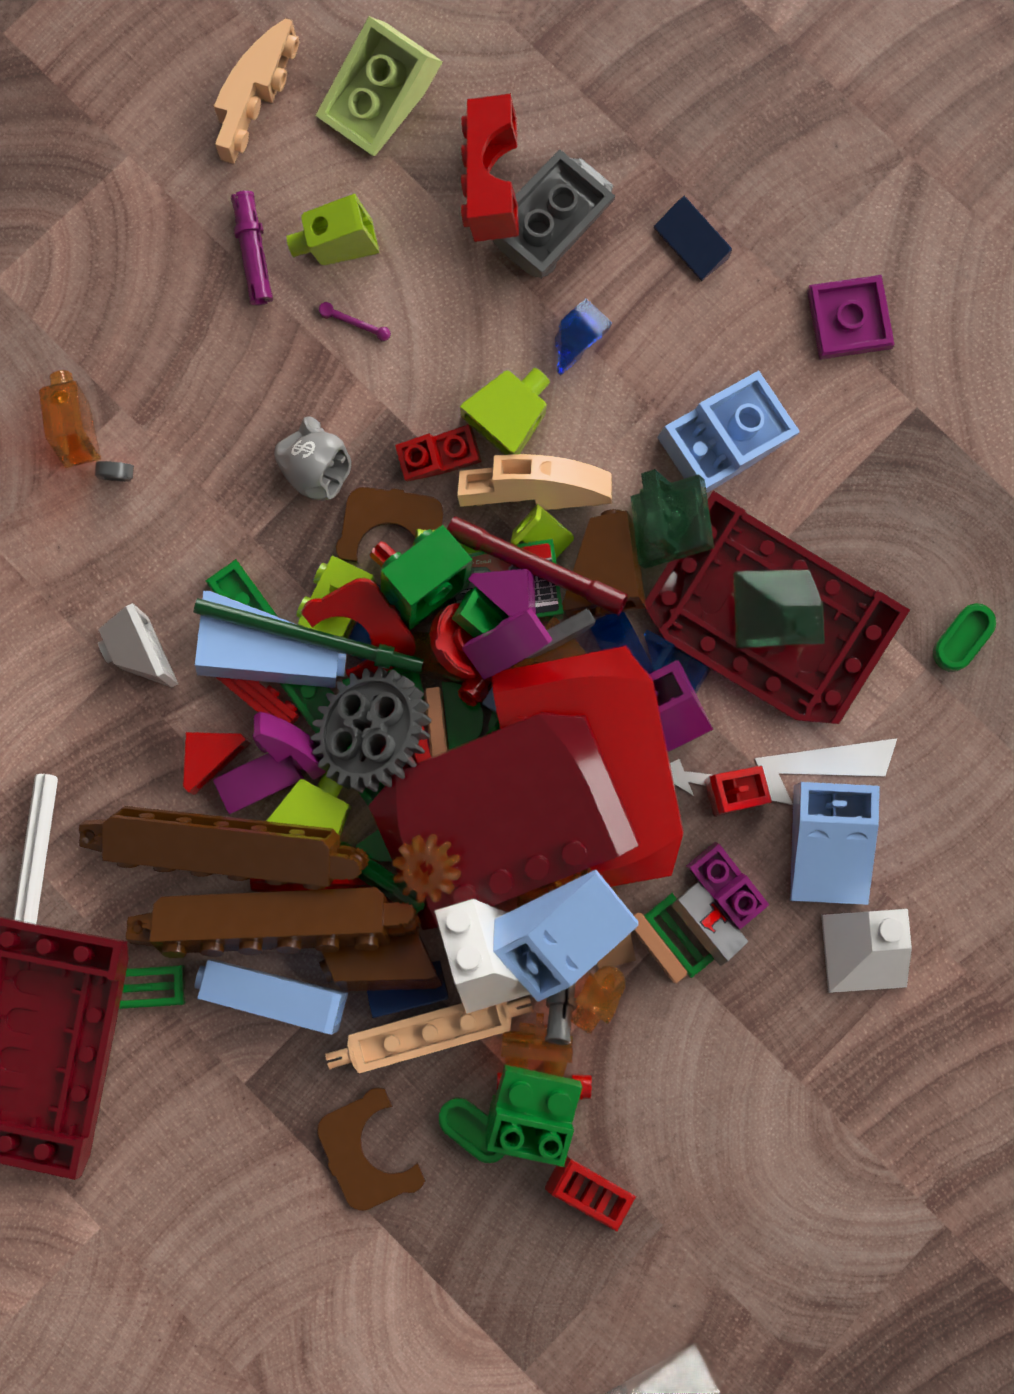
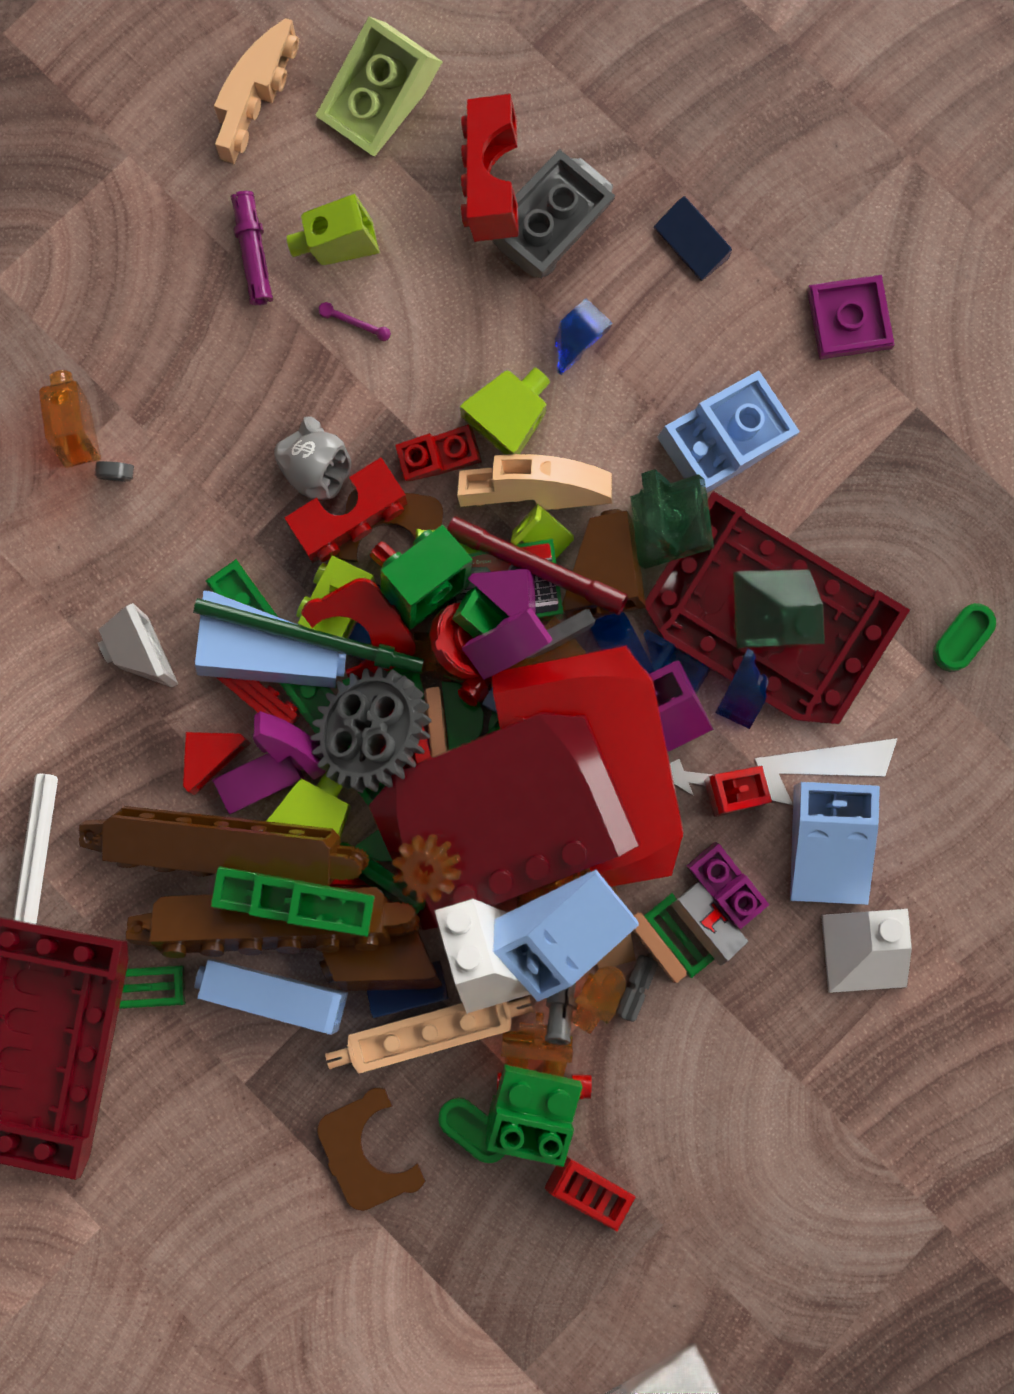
(293, 901): none -> green slope
(323, 532): none -> red arch
(634, 995): none -> dark grey piece
(745, 693): none -> clear blue slope

